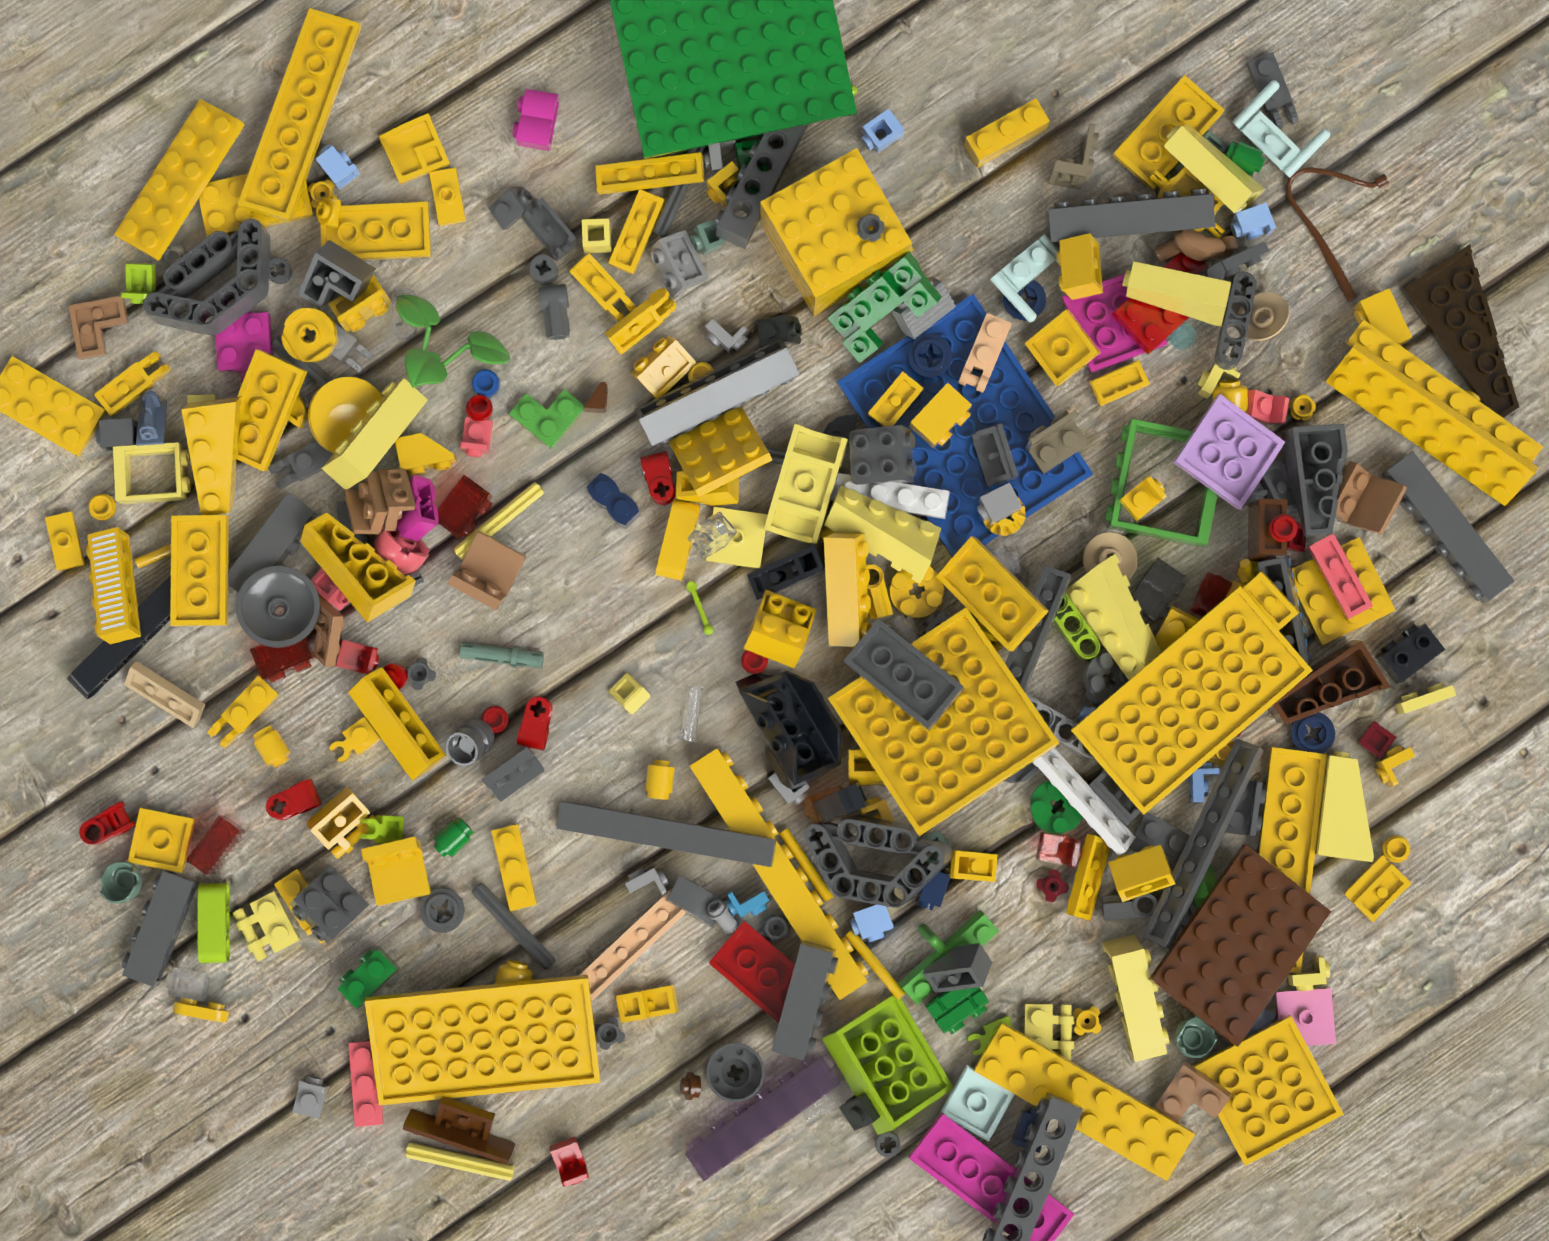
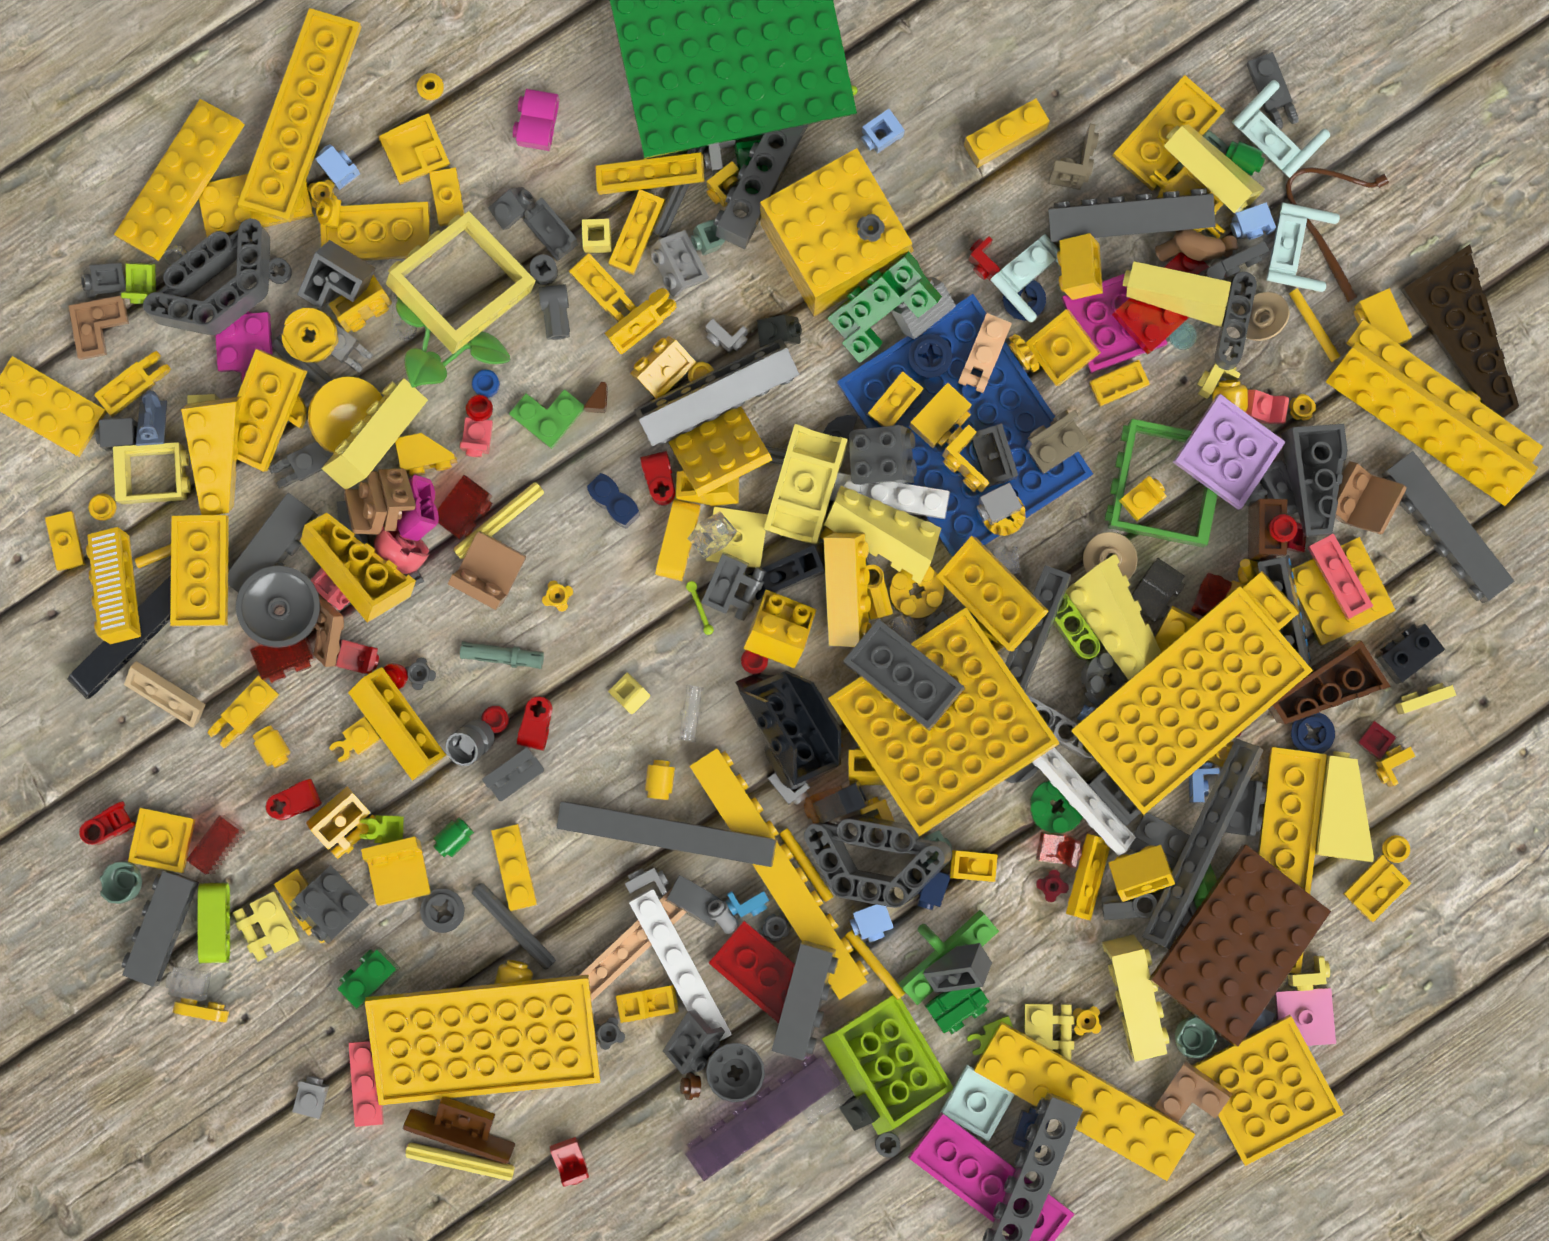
(103, 279): none -> dark grey bracket
(432, 94): none -> yellow plate
(450, 337): none -> light yellow window
(553, 589): none -> yellow plate
(676, 959): none -> white plate
(692, 1043): none -> dark grey bracket
(725, 583): none -> dark grey plate
(955, 461): none -> yellow bracket
(983, 264): none -> red bracket
(1023, 353): none -> yellow gear
(1289, 242): none -> light aqua plate
(1314, 325): none -> yellow bar

